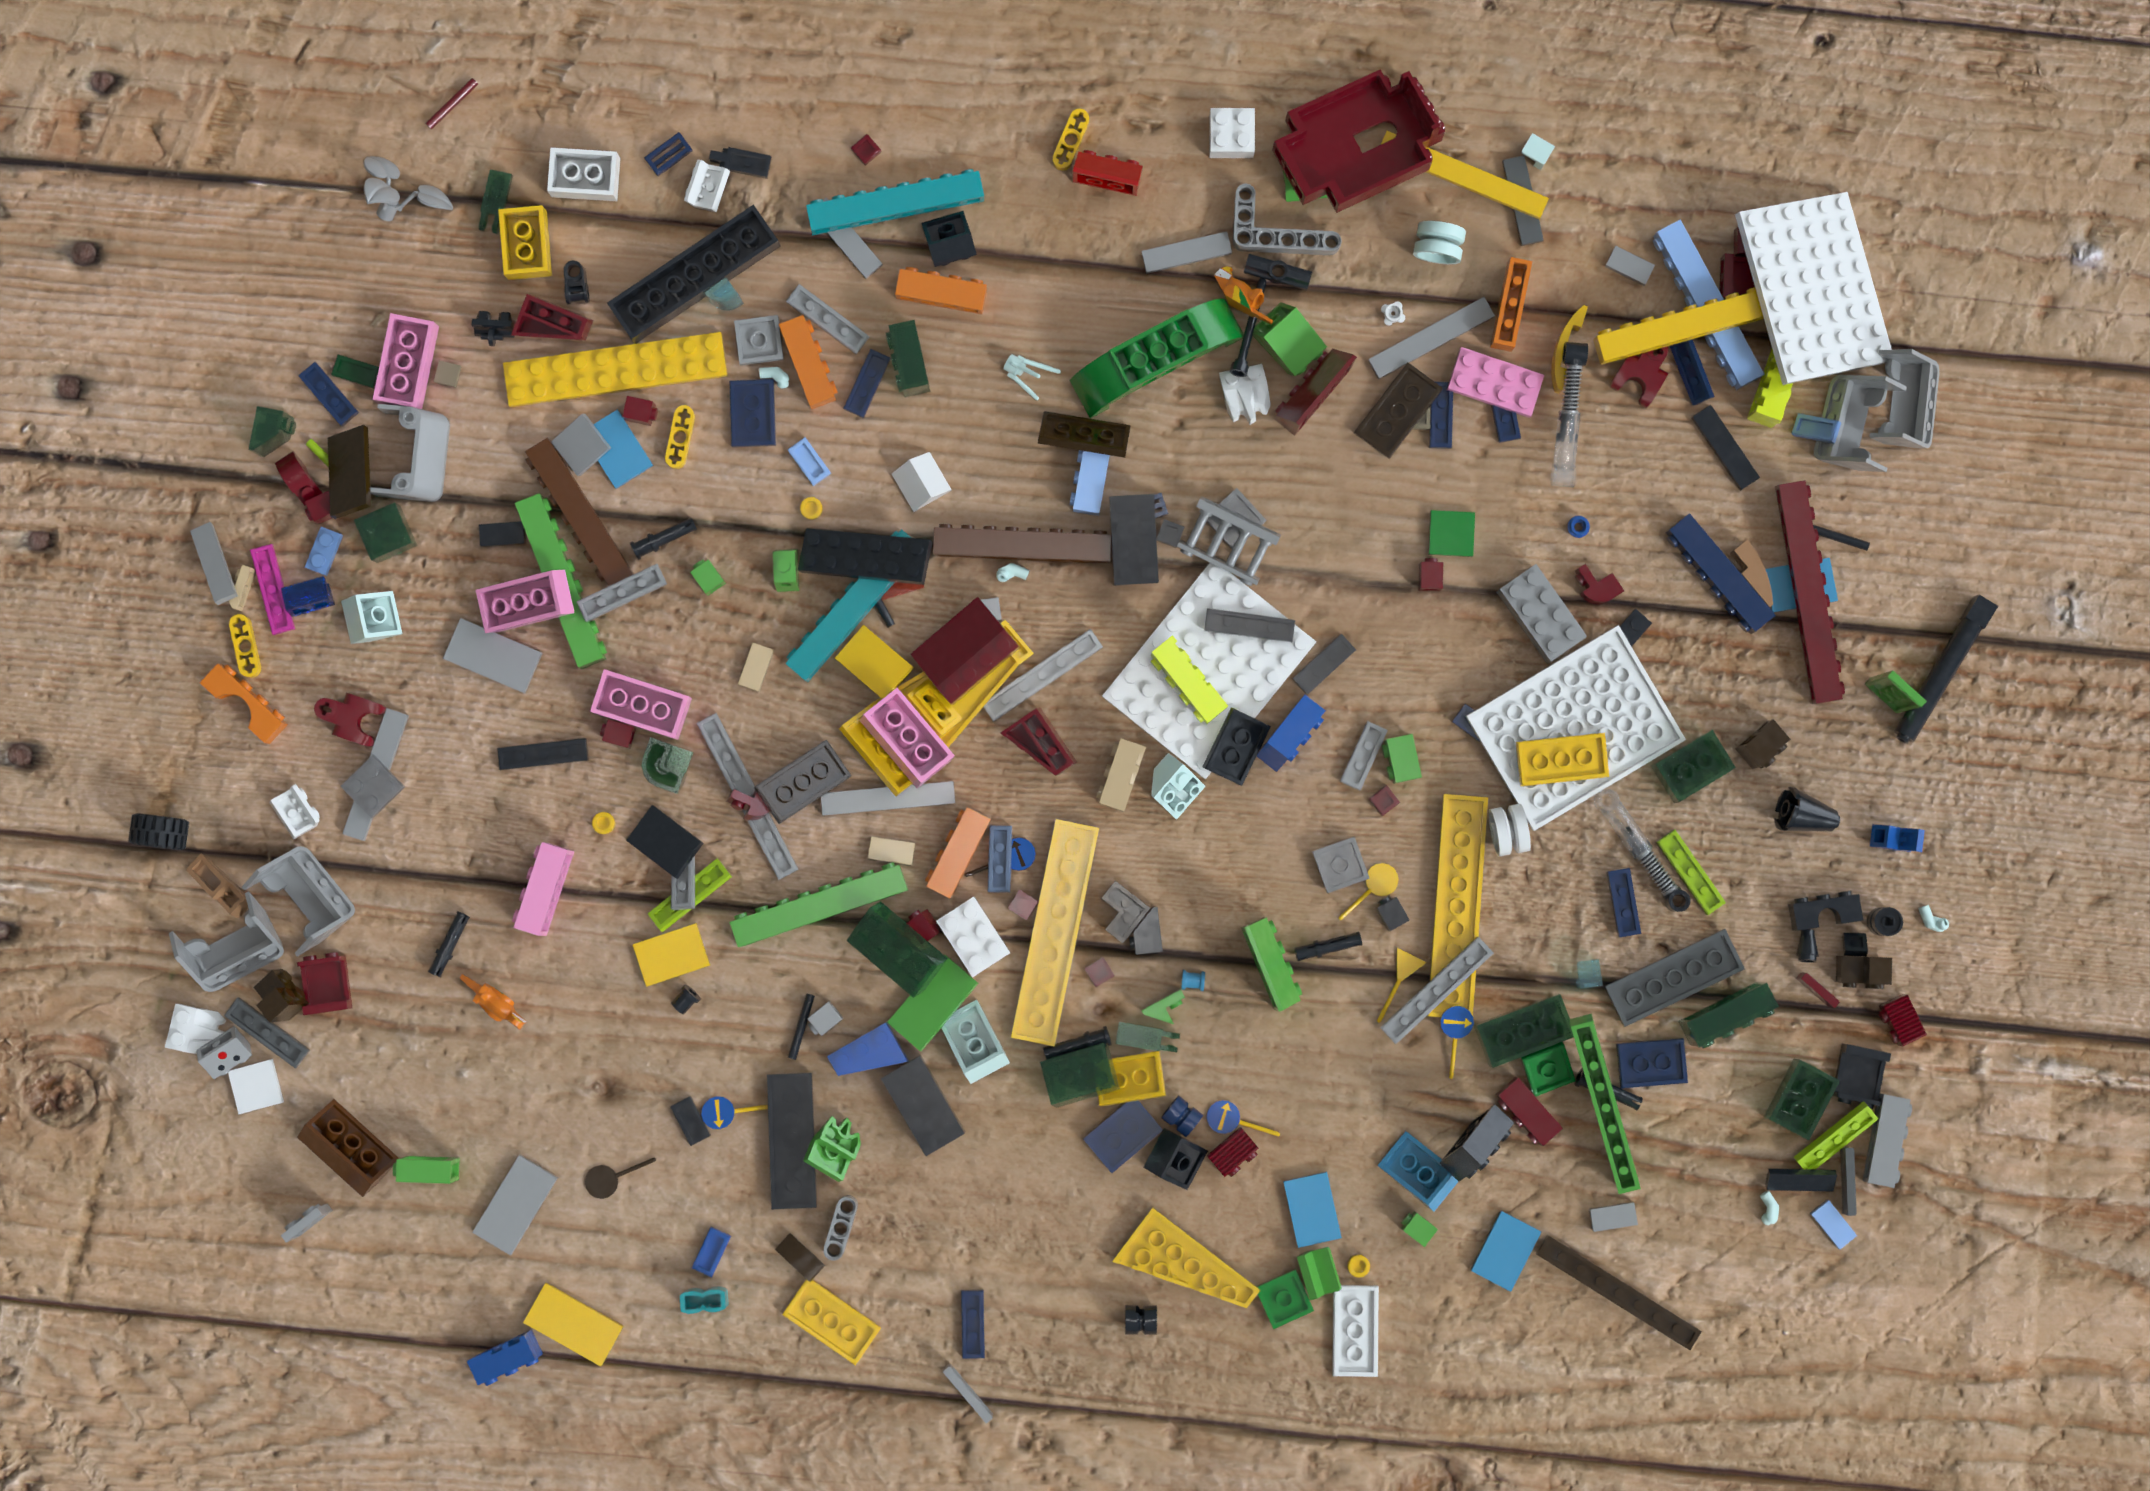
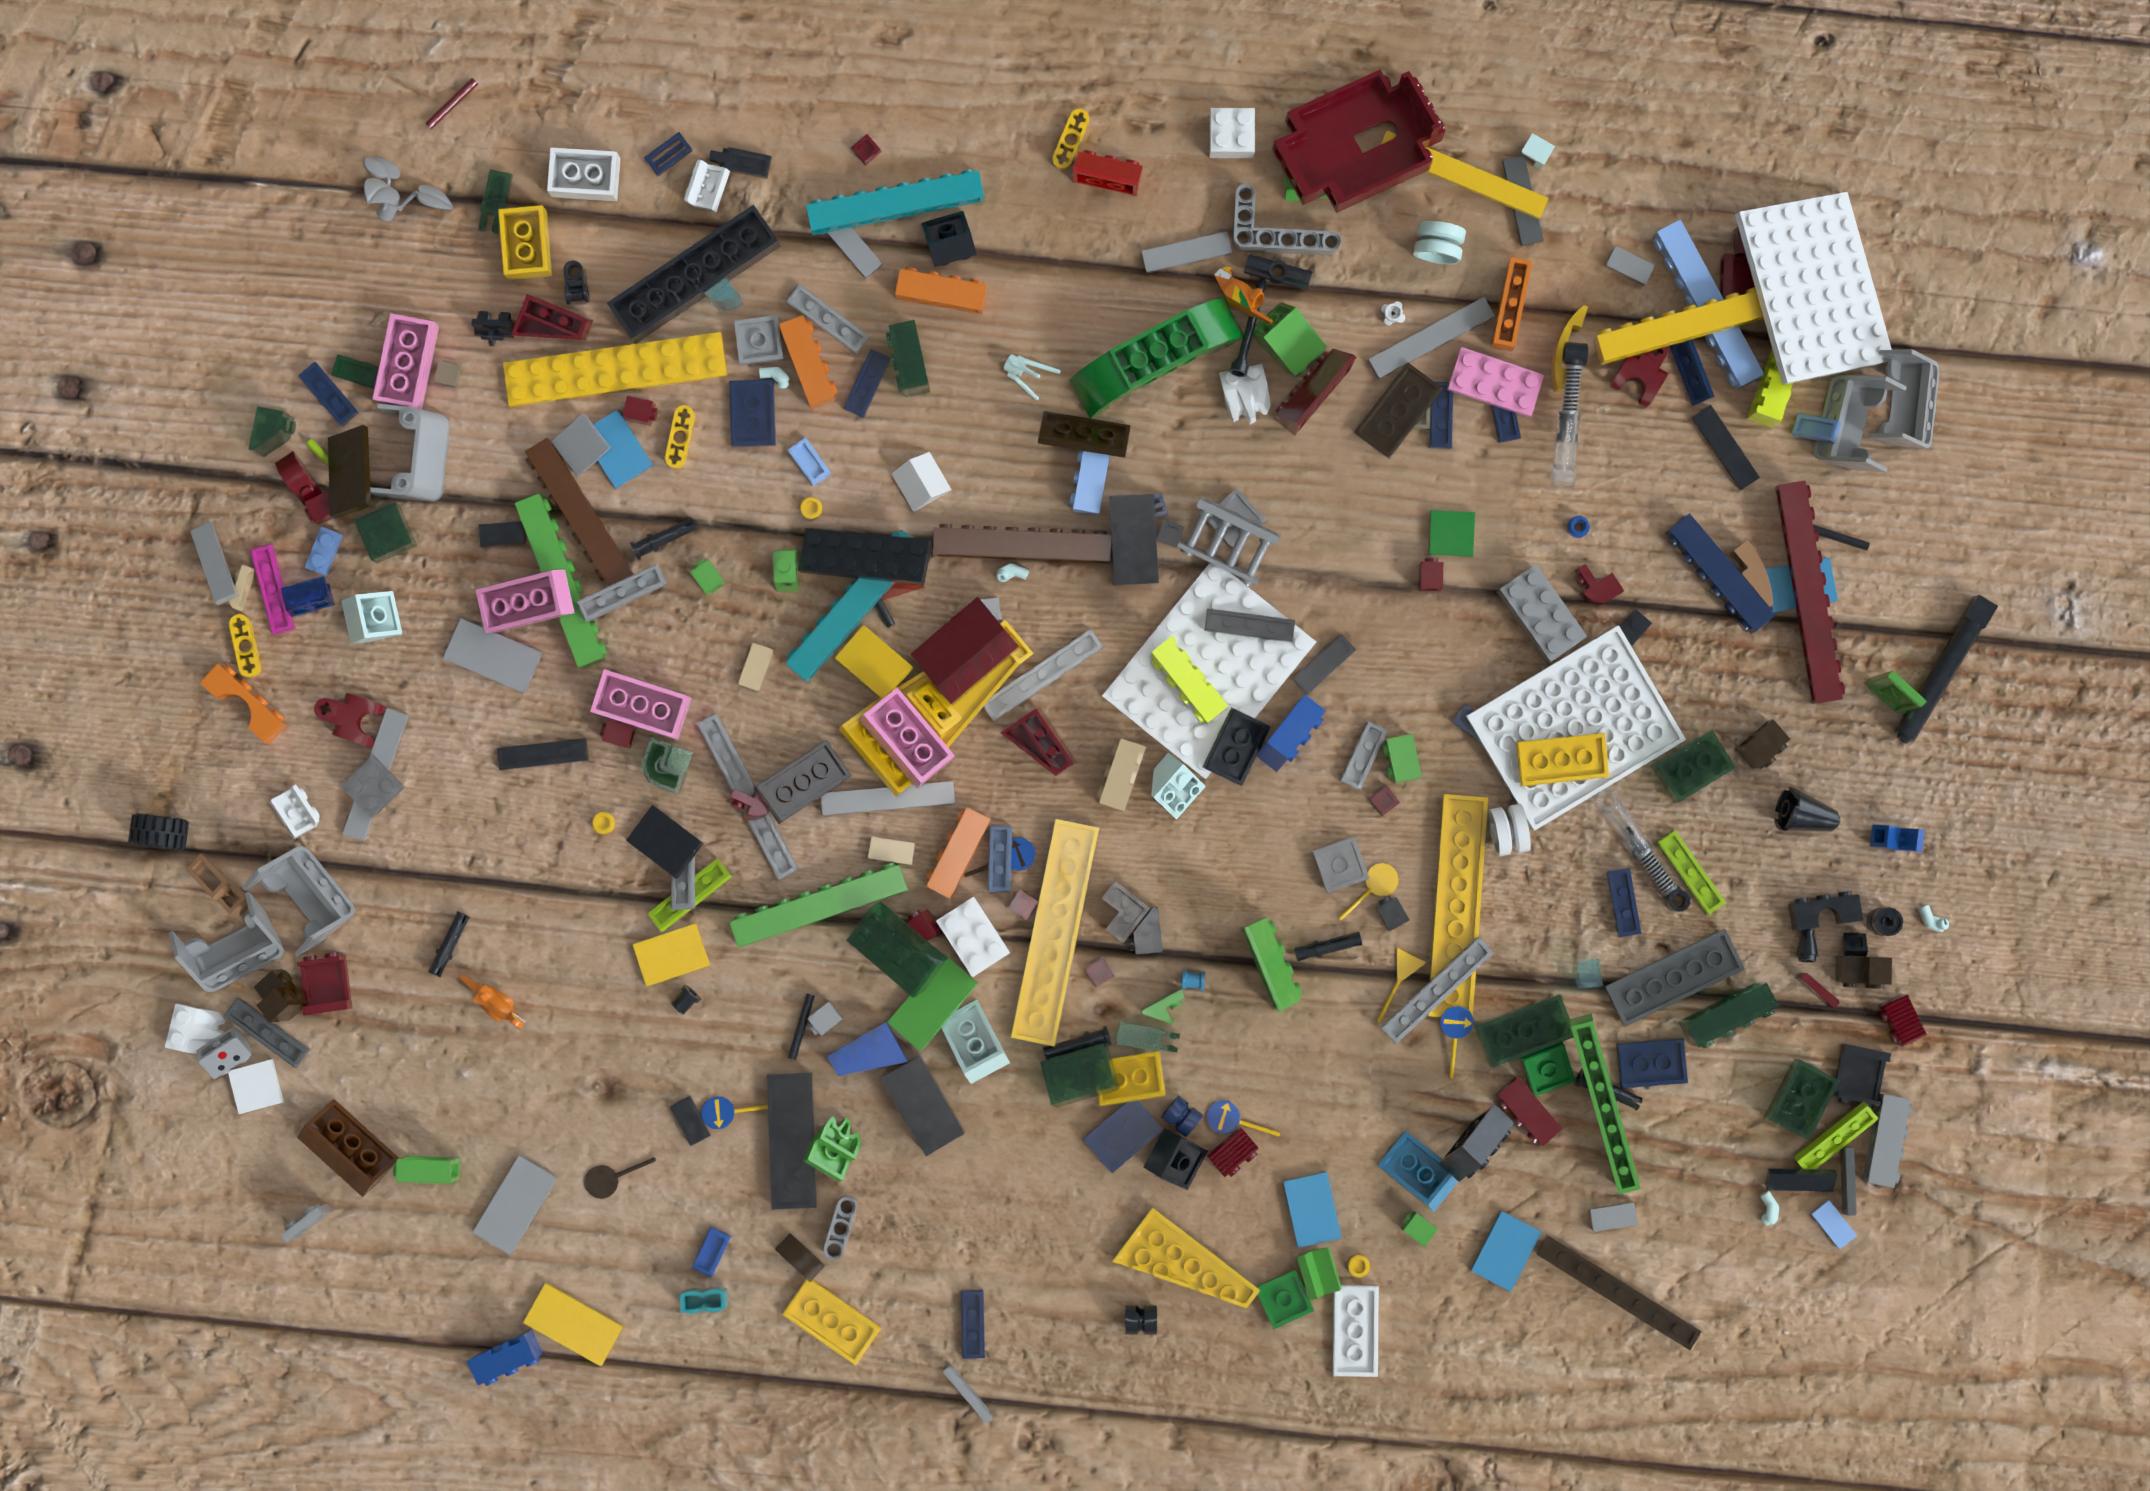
(543, 889): bright pink brick -> none

